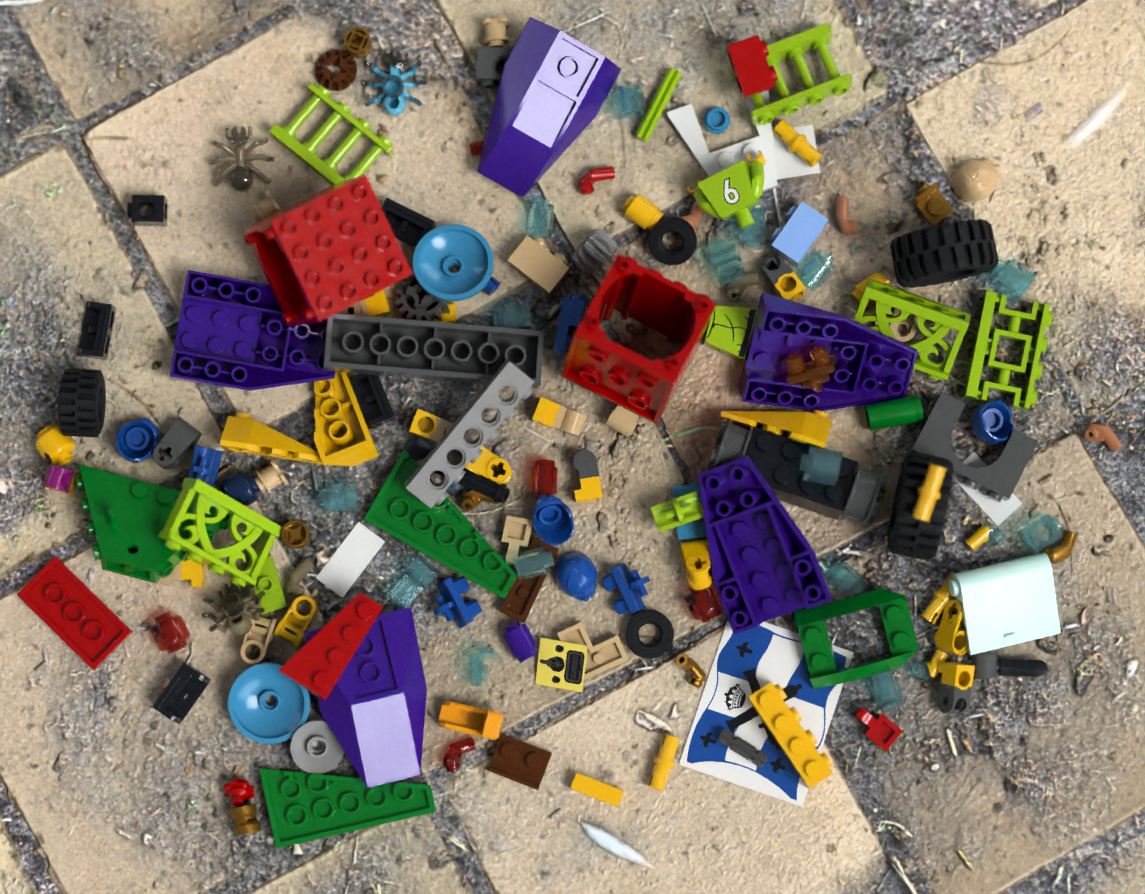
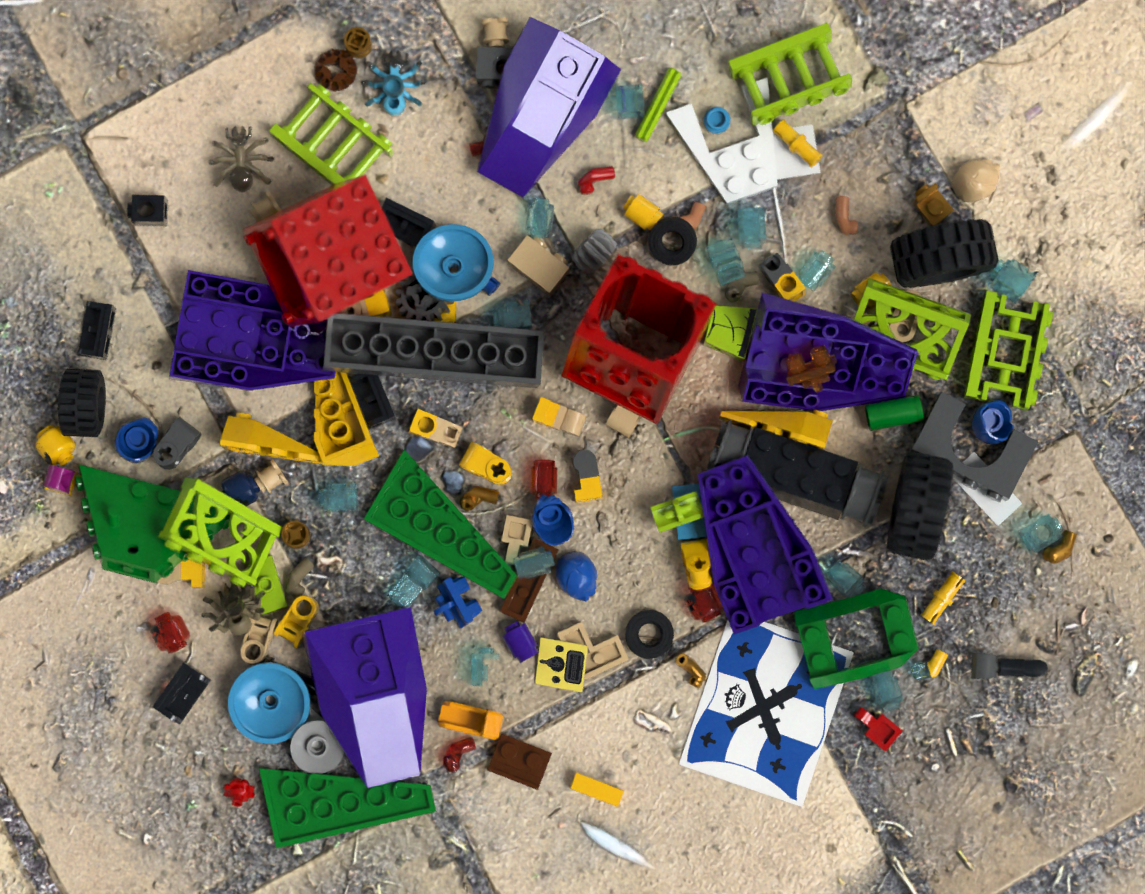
(74, 613): red plate -> none
(205, 465): blue hips -> none
(245, 819): pearl gold wheel -> none
(330, 650): red wing -> none
(350, 559): white sticker -> none
(483, 486): black axle -> none
(506, 375): light grey brick -> none
(571, 315): blue plate -> none
(631, 587): blue hips -> none
(663, 762): yellow pin -> none
(732, 191): lime torso -> none
(742, 748): dark grey axle -> none
(751, 66): red brick -> none
(790, 736): yellow brick -> none
(798, 234): light blue brick -> none
(821, 465): clear light blue brick -> none
(929, 492): yellow pin -> none
(951, 631): yellow piece -> none
(955, 687): leg -> none
(986, 534): arm -> none
(1007, 602): light aqua door -> none
(1103, 433): nougat arm -> none

